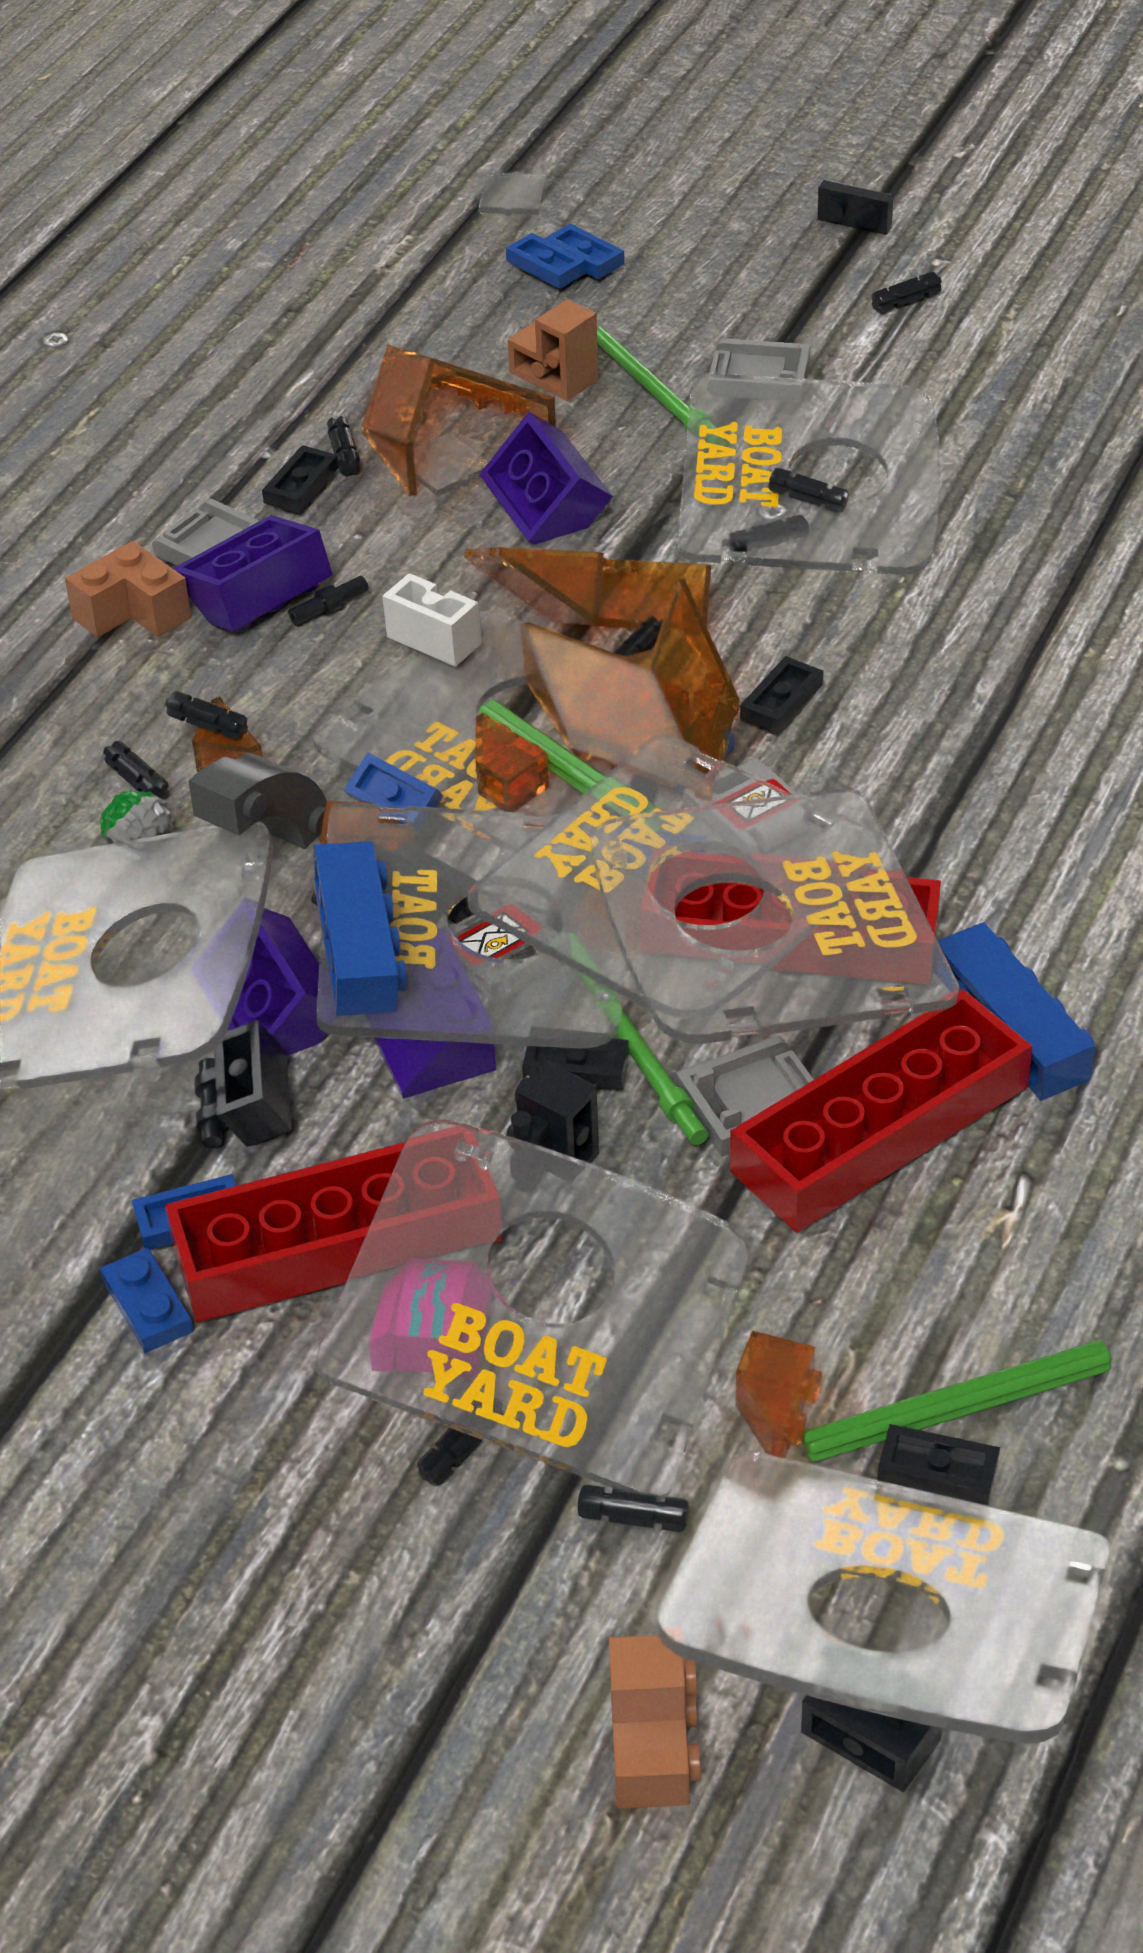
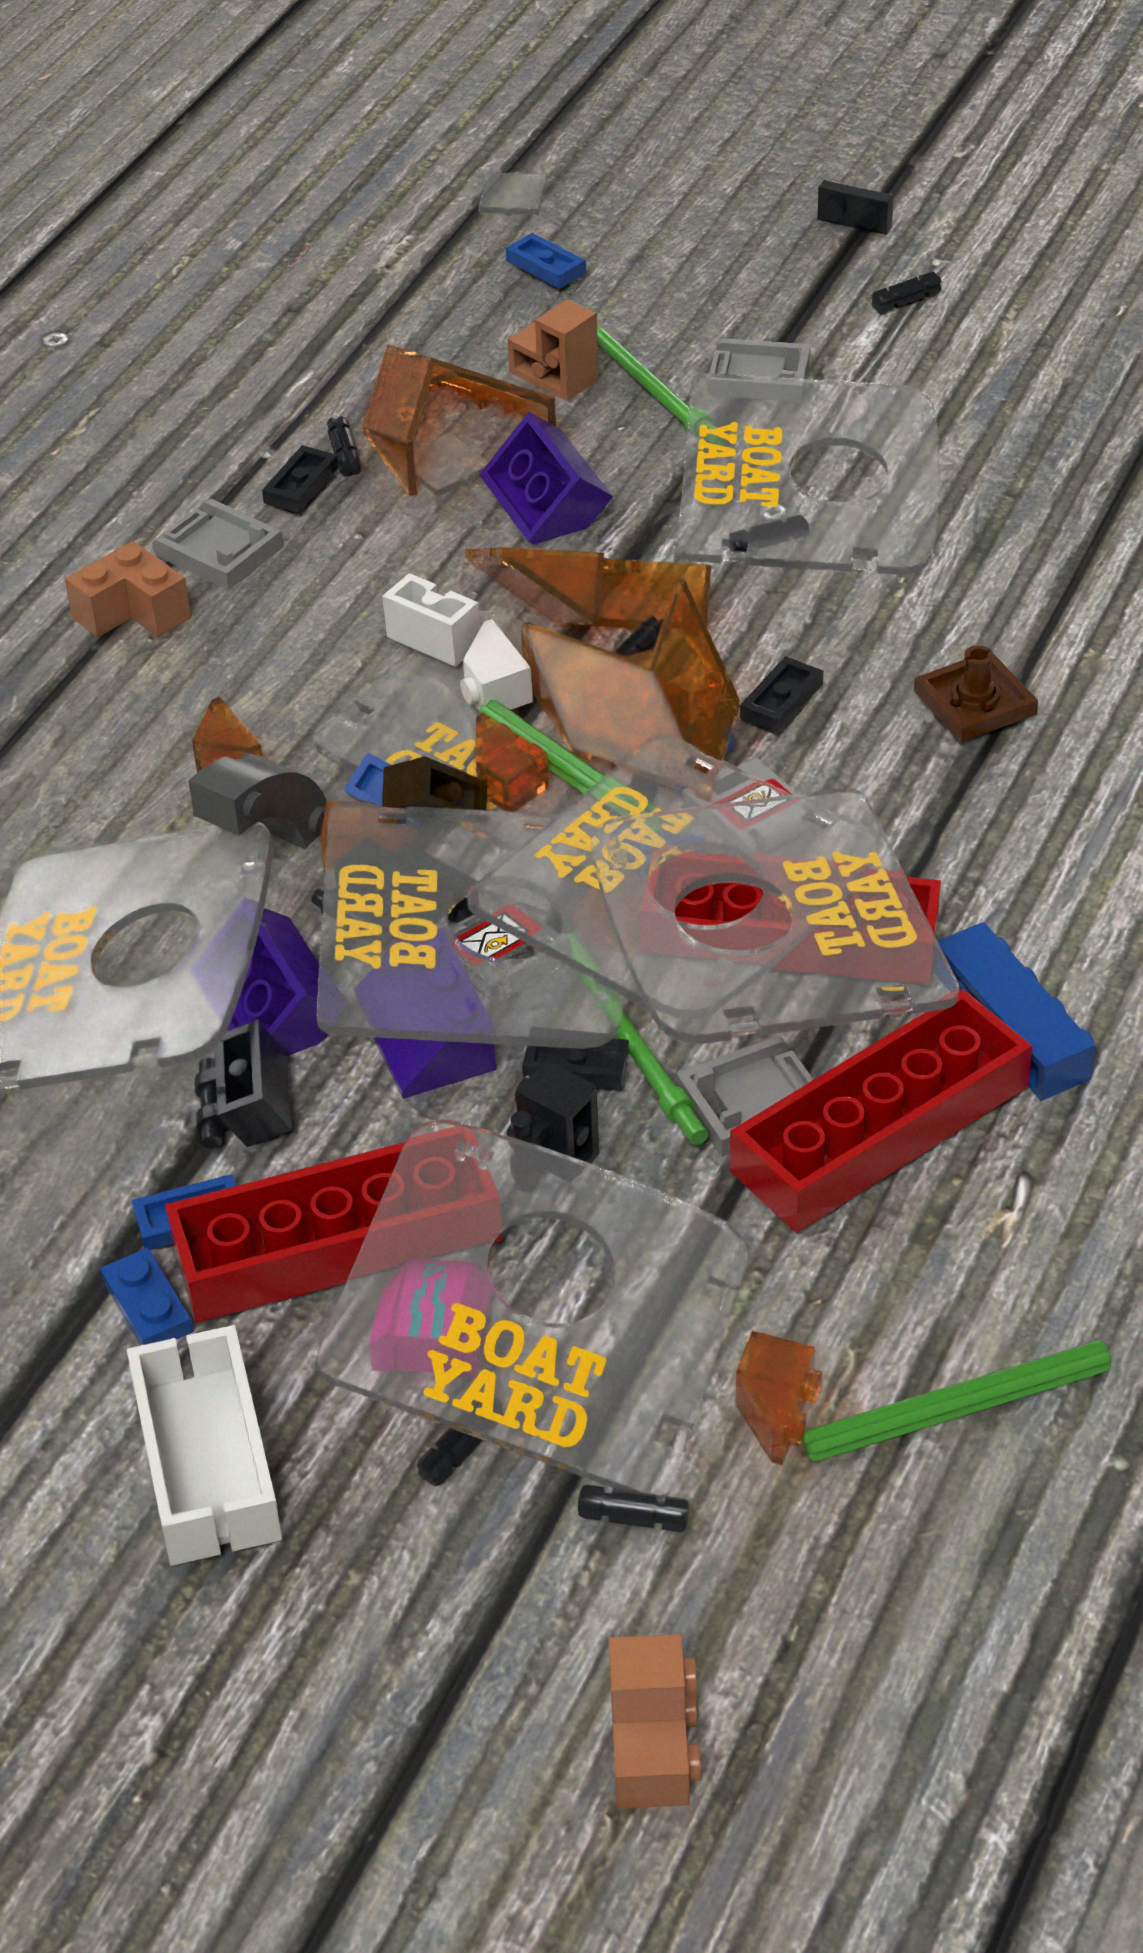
(135, 770): black axle -> none
(135, 817): light grey piece -> none
(204, 1446): none -> white piece
(206, 715): black axle -> none
(255, 571): dark purple slope -> none
(328, 600): black bar -> none
(357, 928): blue brick -> none
(432, 785): none -> dark brown slope
(495, 670): none -> white slope
(599, 255): blue plate -> none
(808, 490): black axle -> none
(875, 1742): black brick -> none
(938, 1464): black plate -> none
(976, 686): none -> reddish brown plate
(995, 1574): clear door -> none

